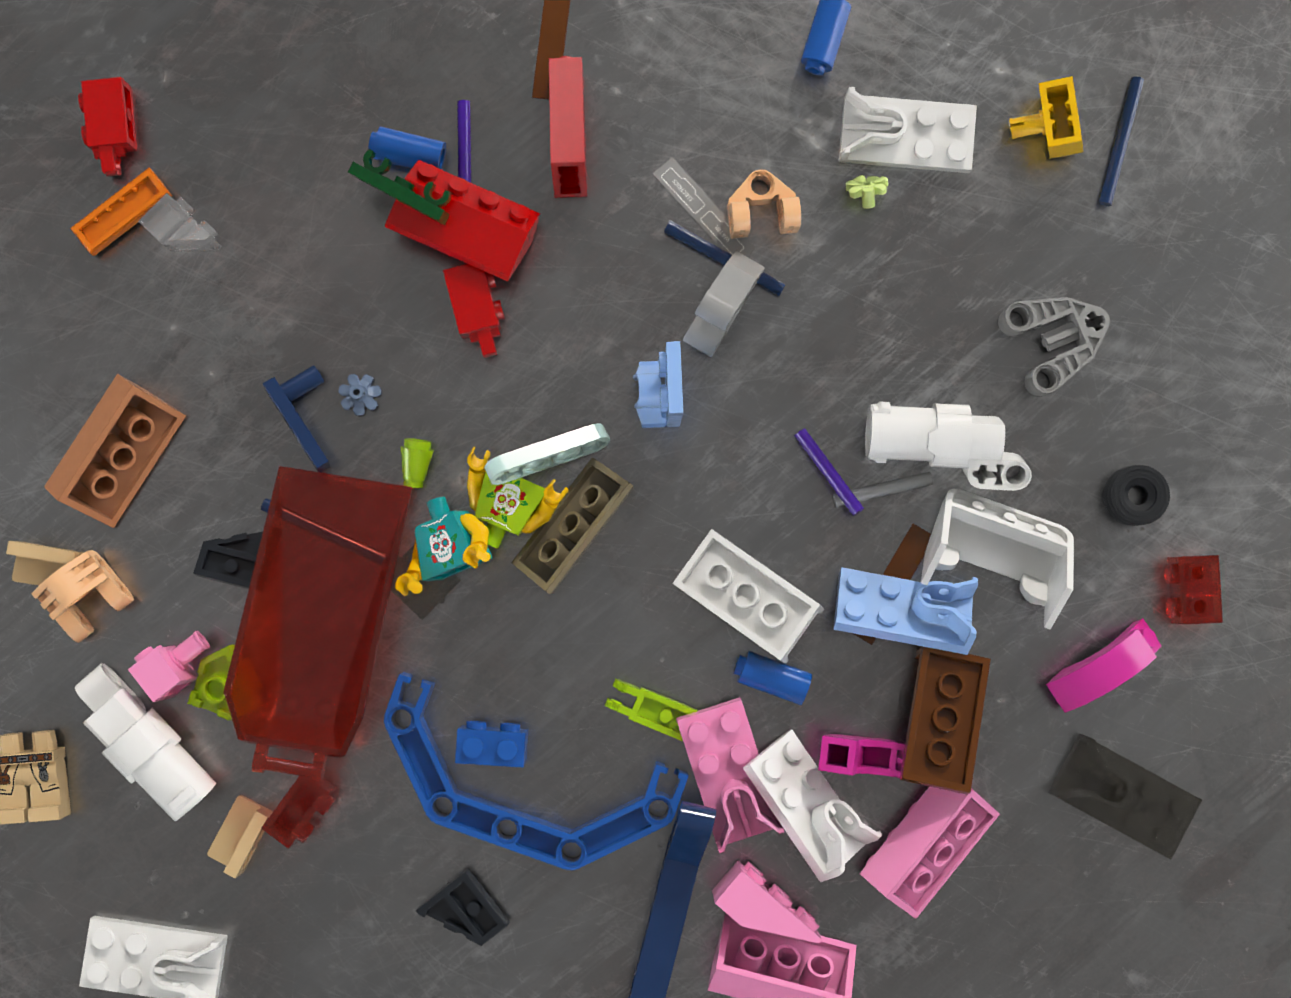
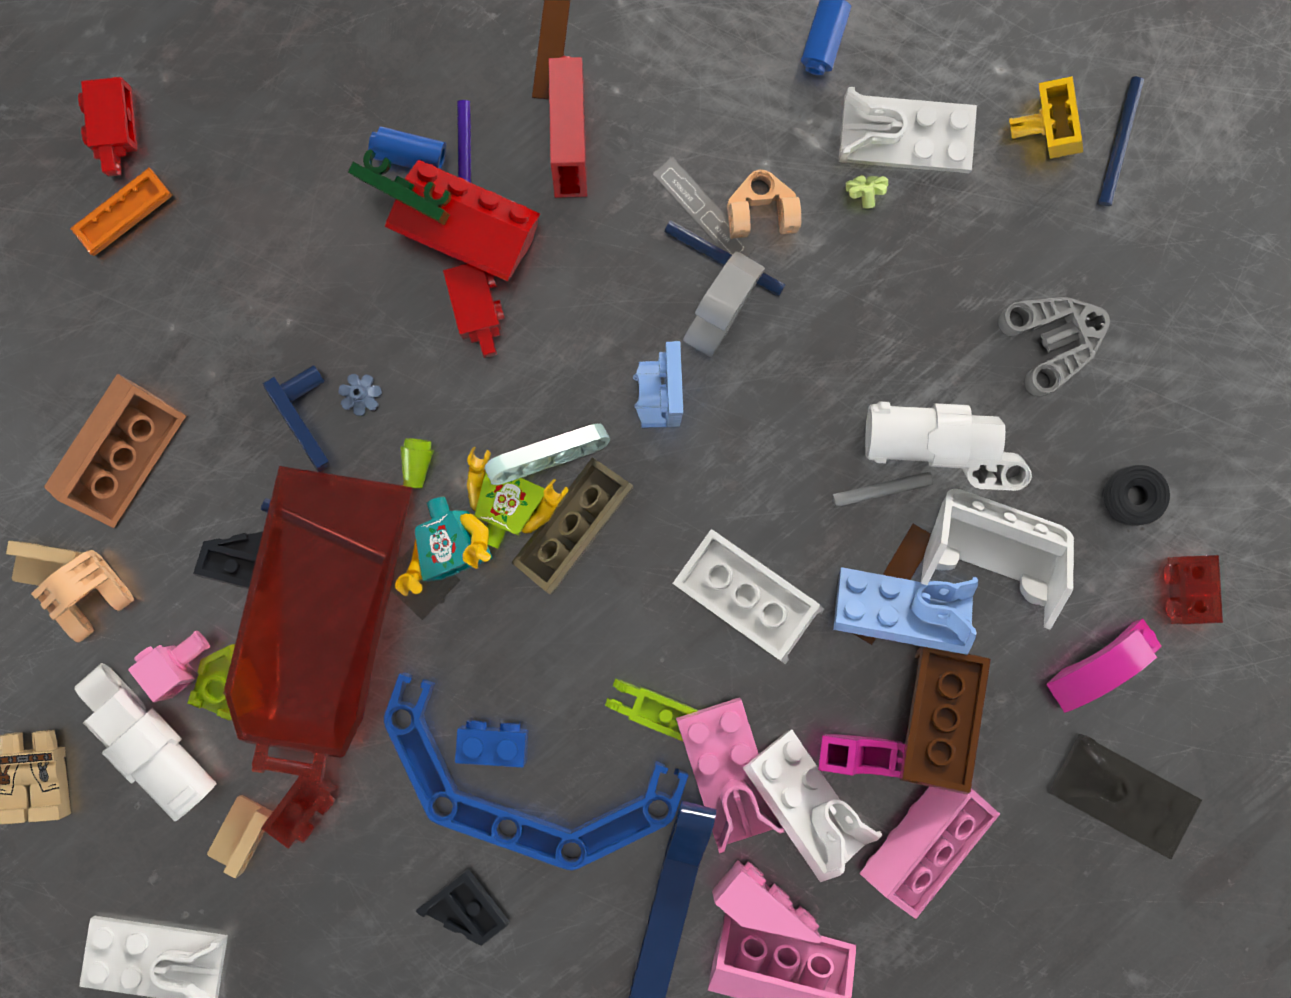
(176, 229): clear slope -> none
(773, 677): blue brick -> none
(829, 472): dark purple bar -> none

